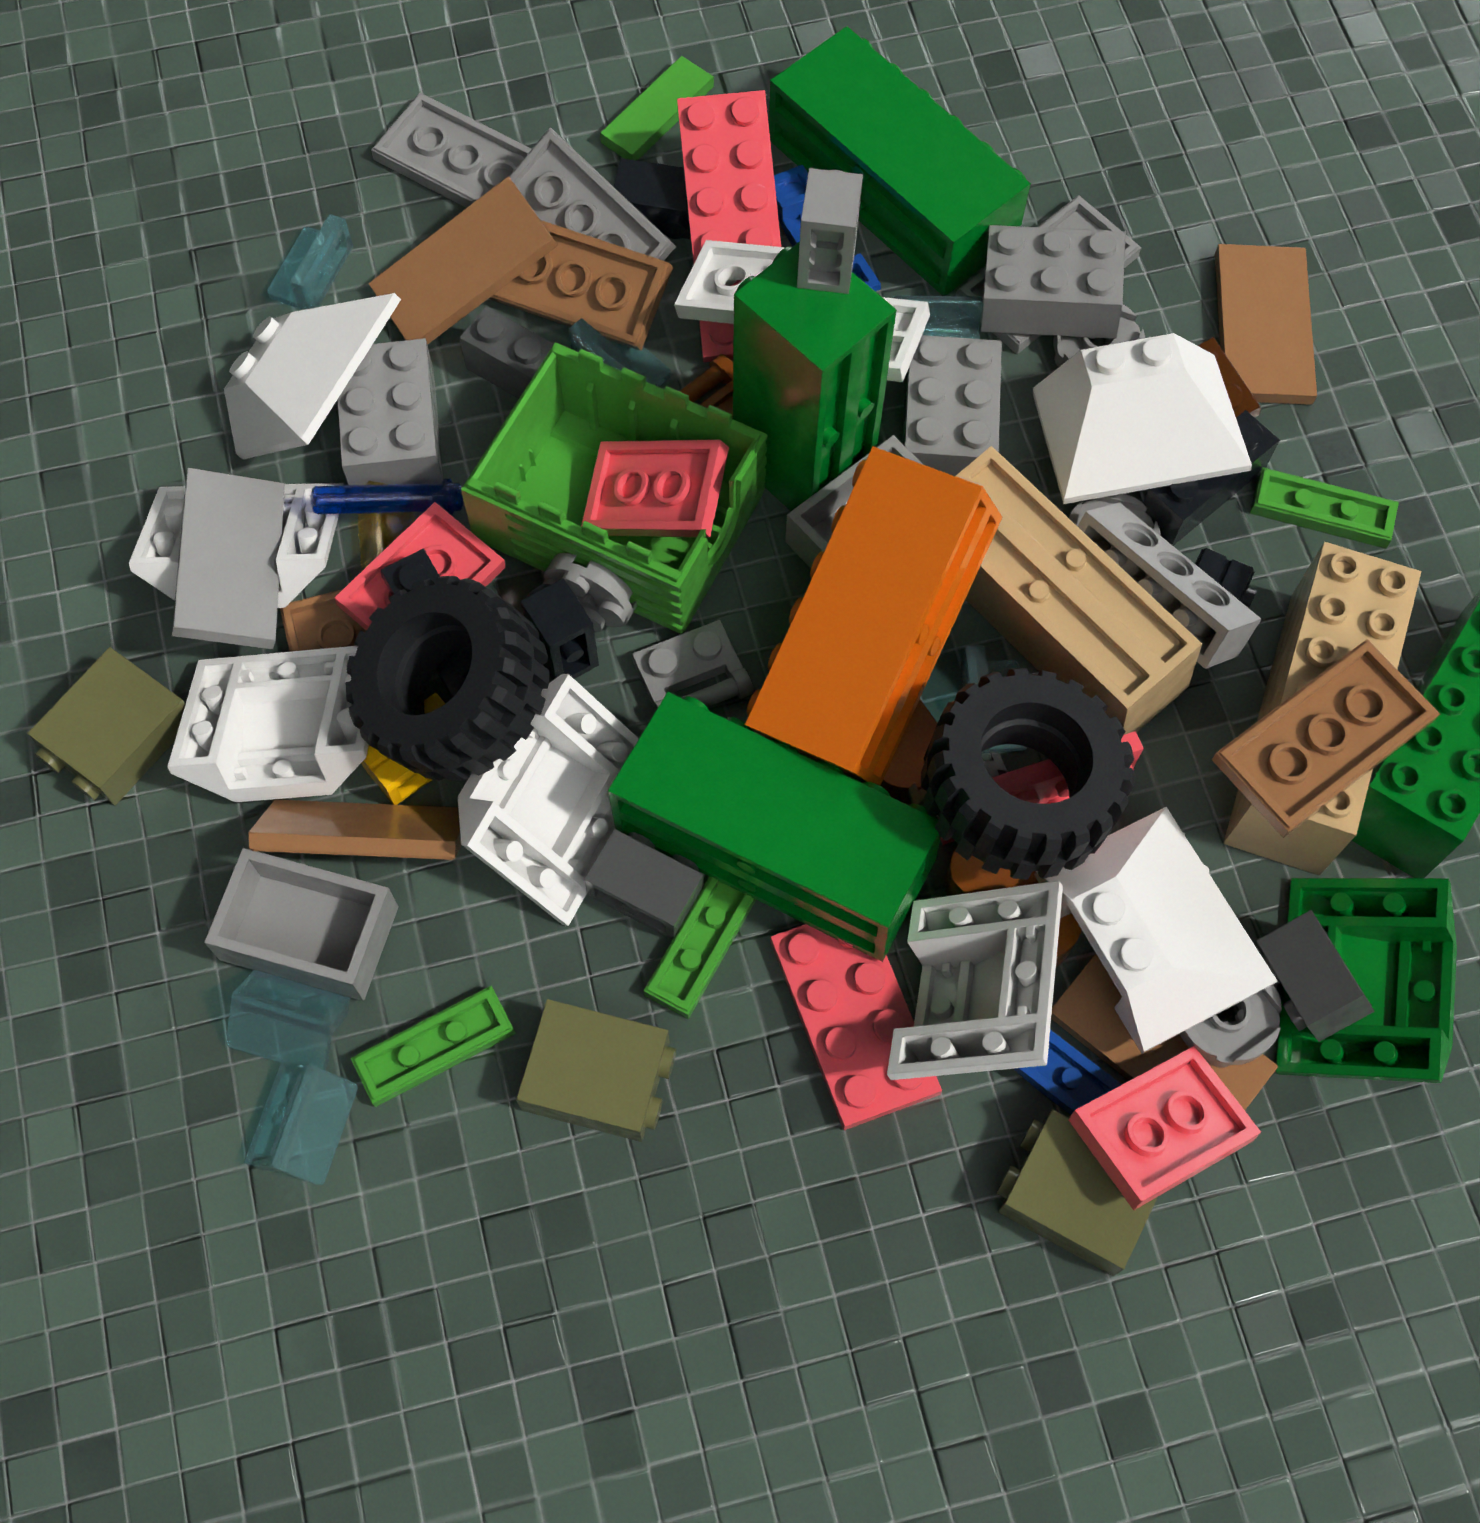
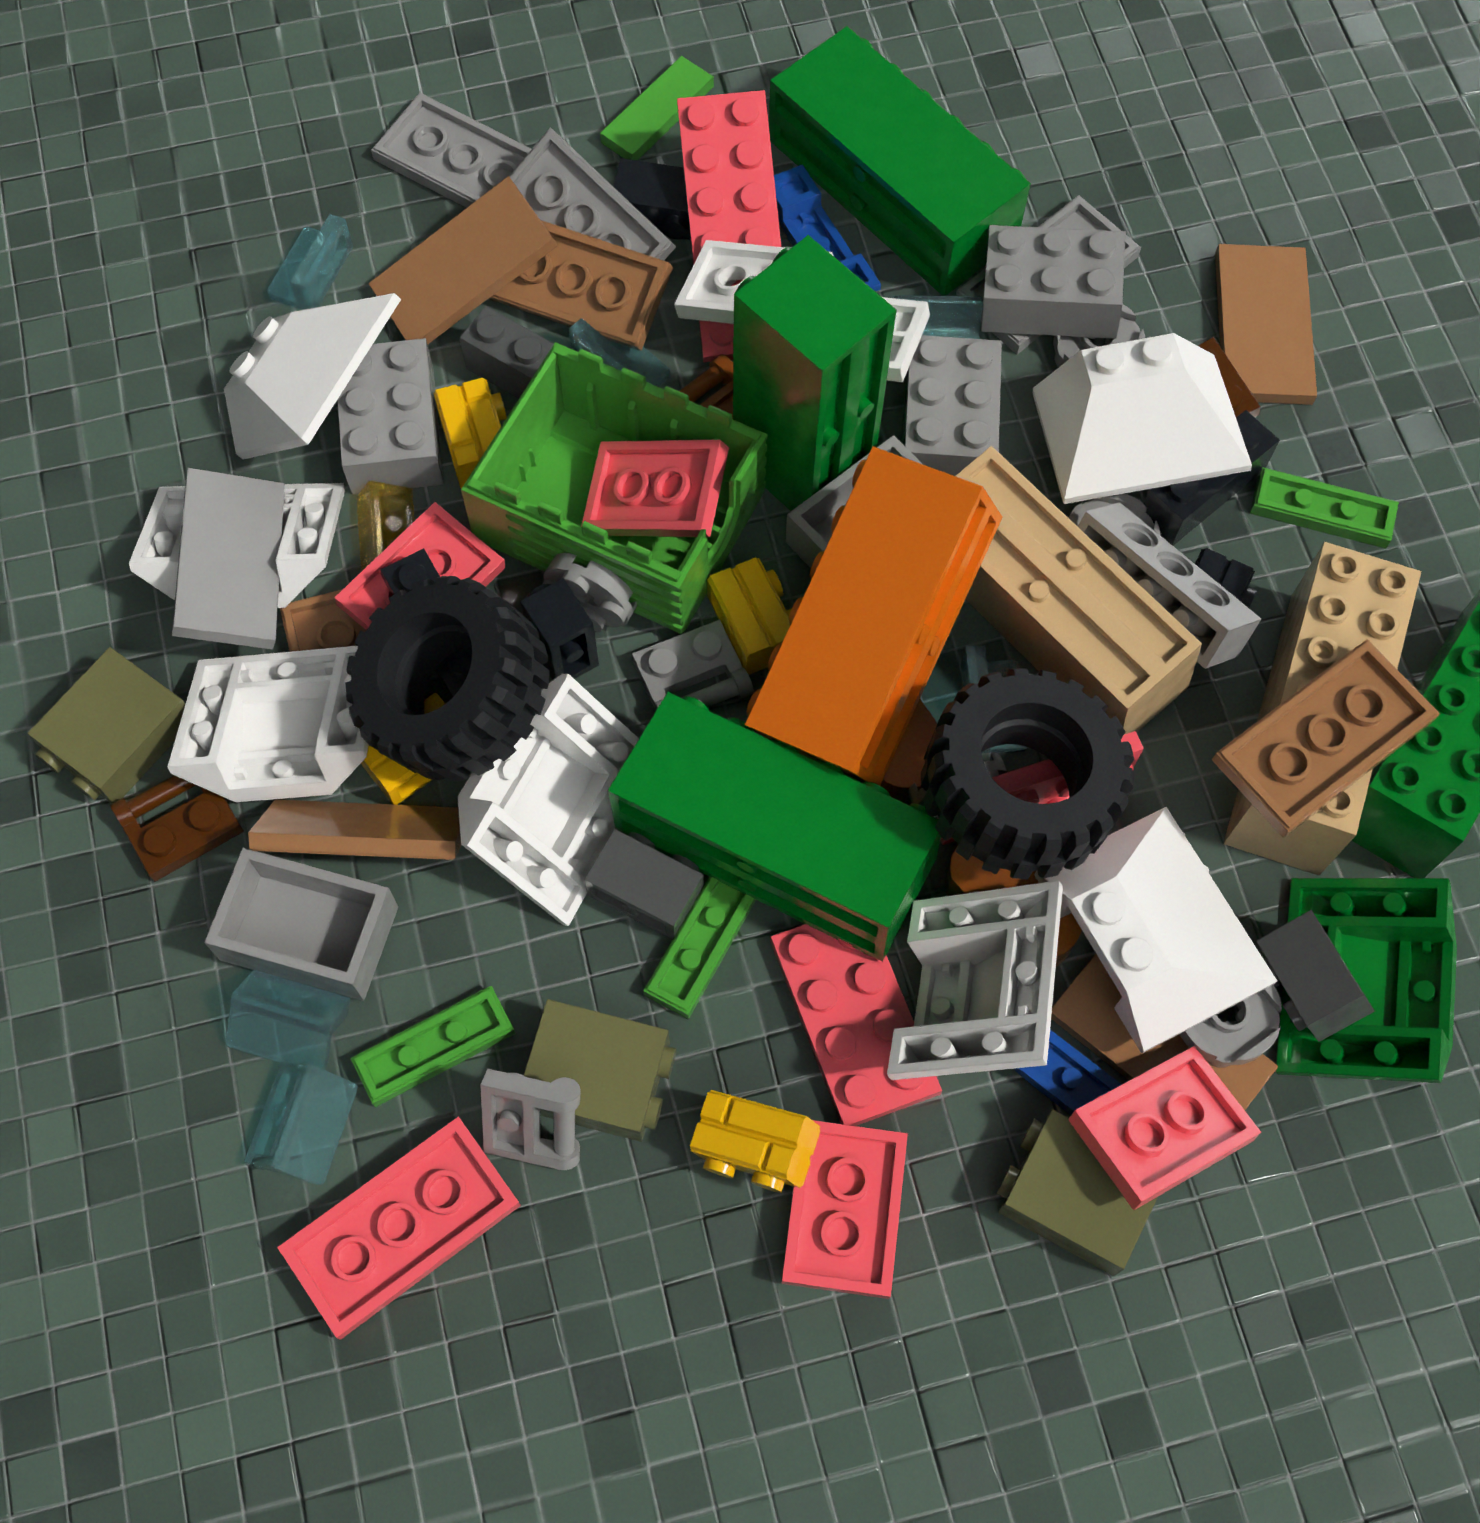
(179, 834): none -> reddish brown plate
(386, 498): clear blue axle -> none
(398, 1228): none -> coral plate
(469, 422): none -> yellow brick
(513, 1119): none -> light grey plate
(750, 611): none -> yellow brick
(754, 1140): none -> yellow brick
(829, 230): light grey brick -> none
(847, 1212): none -> coral plate

